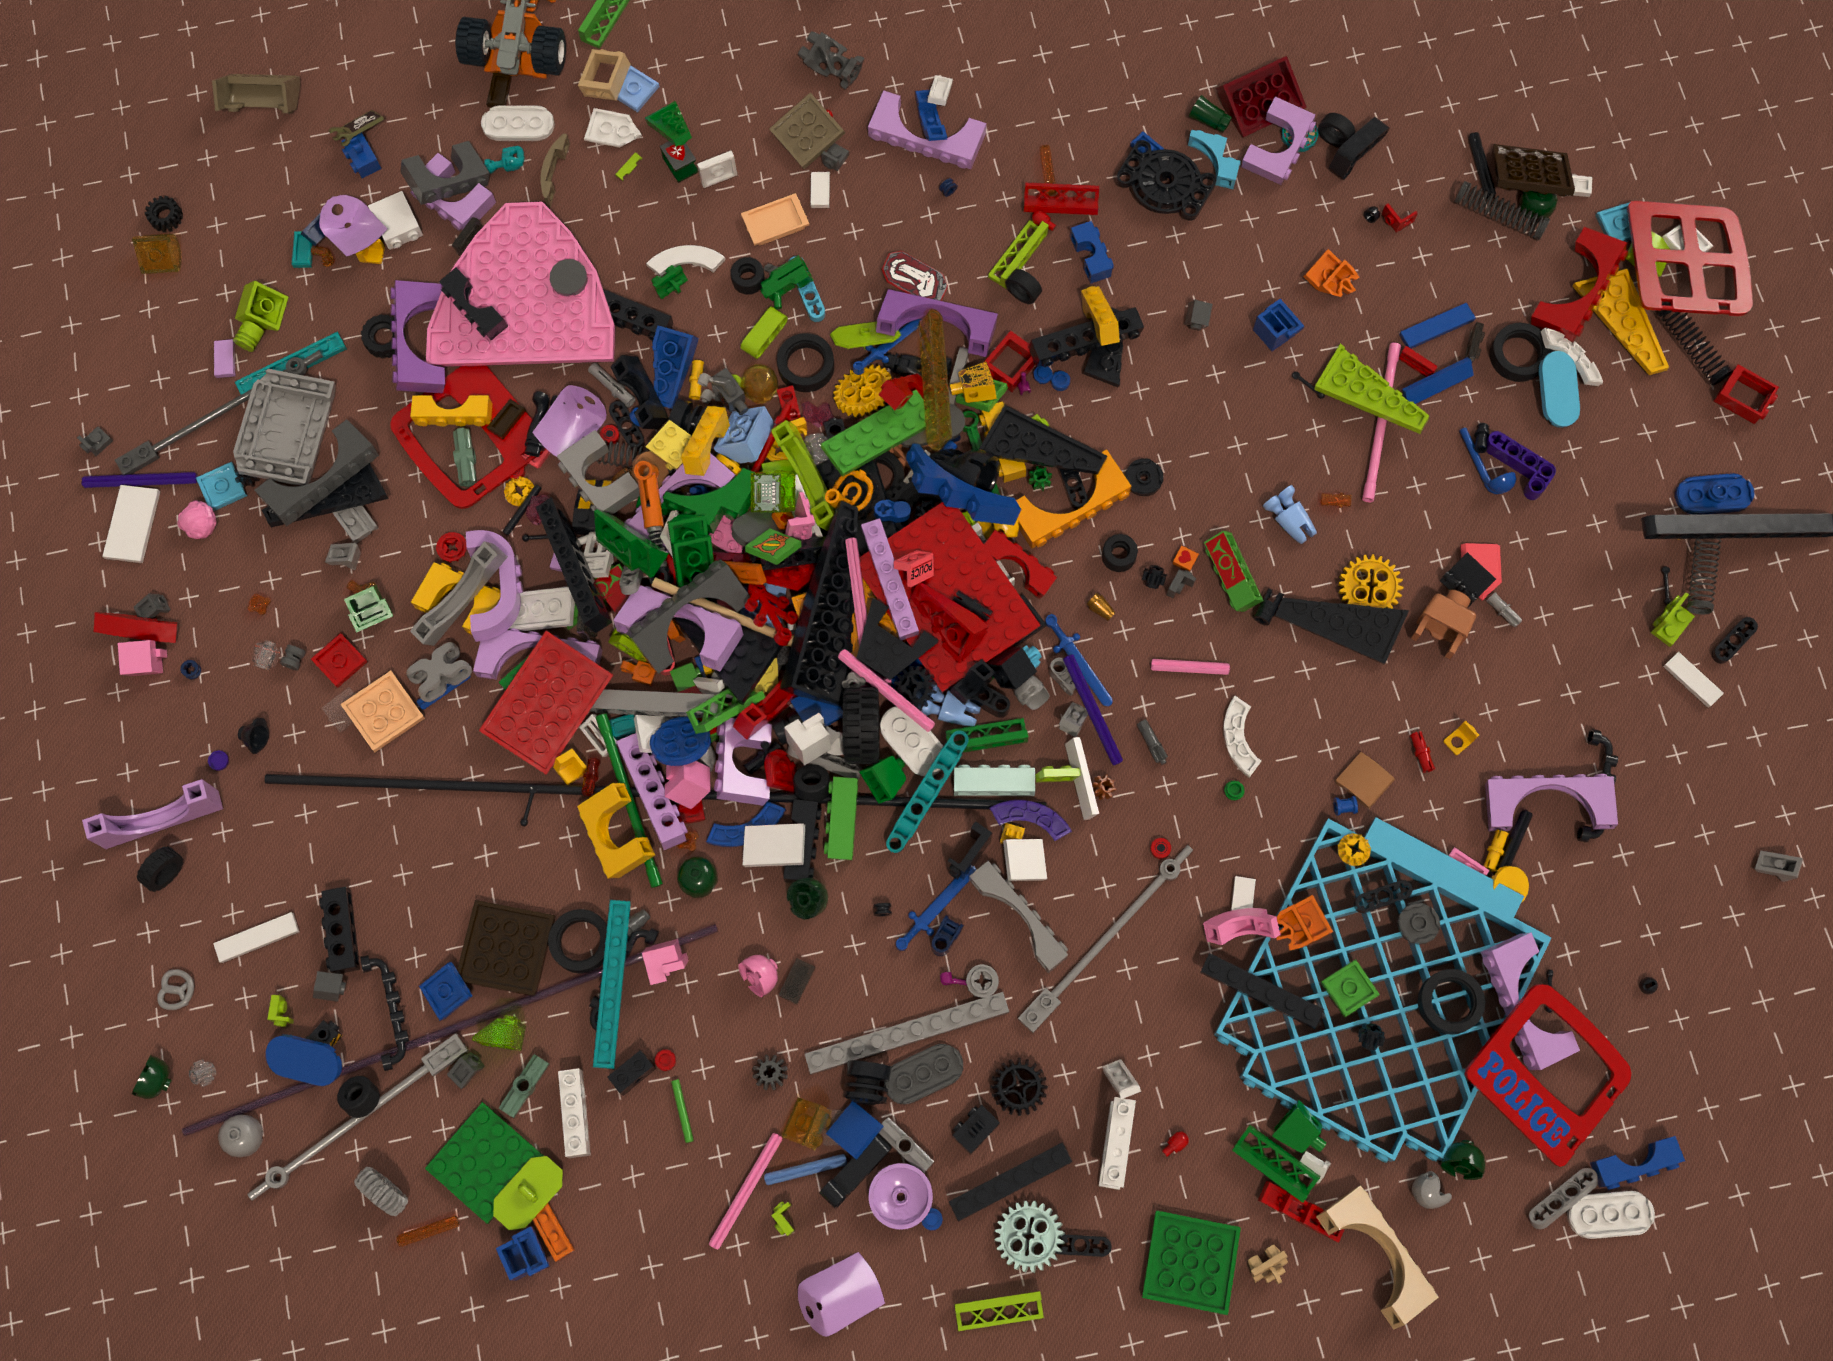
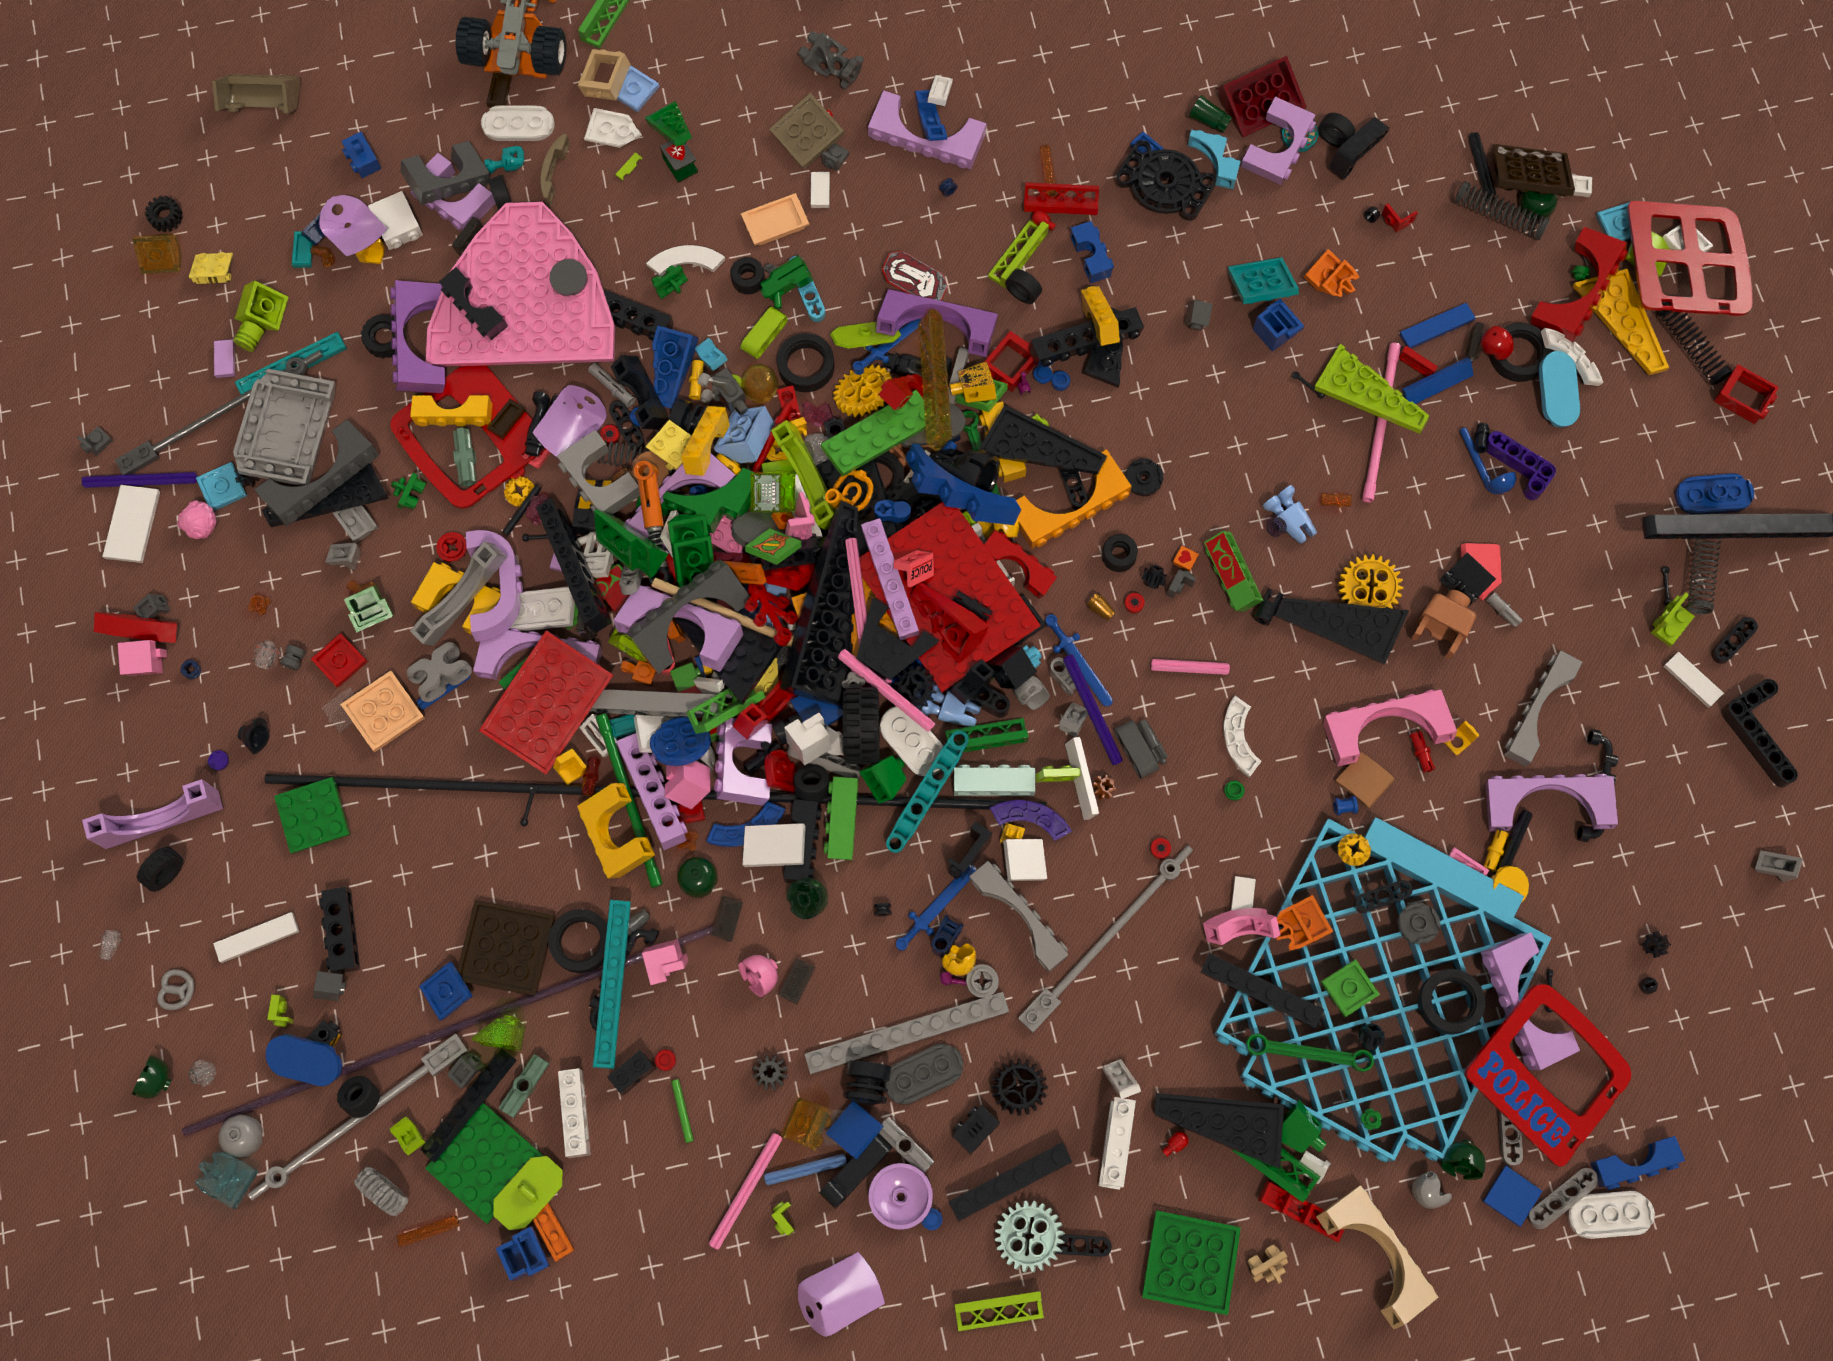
(109, 943): none -> clear cone
(211, 268): none -> light yellow hinge
(226, 1178): none -> clear light blue plate
(312, 815): none -> green plate
(356, 126): flag -> none
(396, 1016): black bar -> none
(407, 1135): none -> lime bracket
(413, 484): none -> green hips
(468, 1105): none -> black plate
(499, 191): none -> black tyre
(710, 354): none -> medium azure bracket
(717, 169): white tile -> none
(726, 918): none -> clear smoke plate
(959, 960): none -> yellow hair
(1044, 481): green gear -> none
(1134, 603): none -> red tile
(1136, 749): none -> dark grey beam
(1239, 1125): none -> black wing
(1263, 280): none -> teal plate
(1276, 526): none -> tile
(1309, 1053): none -> green piece
(1365, 1119): none -> green plate
(1425, 709): none -> bright pink arch
(1497, 342): none -> red helmet
(1503, 1141): none -> light grey beam
(1512, 1196): none -> blue tile
(1525, 741): none -> light grey arch
(1580, 272): none -> green plate
(1656, 944): none -> black gear
(1758, 732): none -> black beam

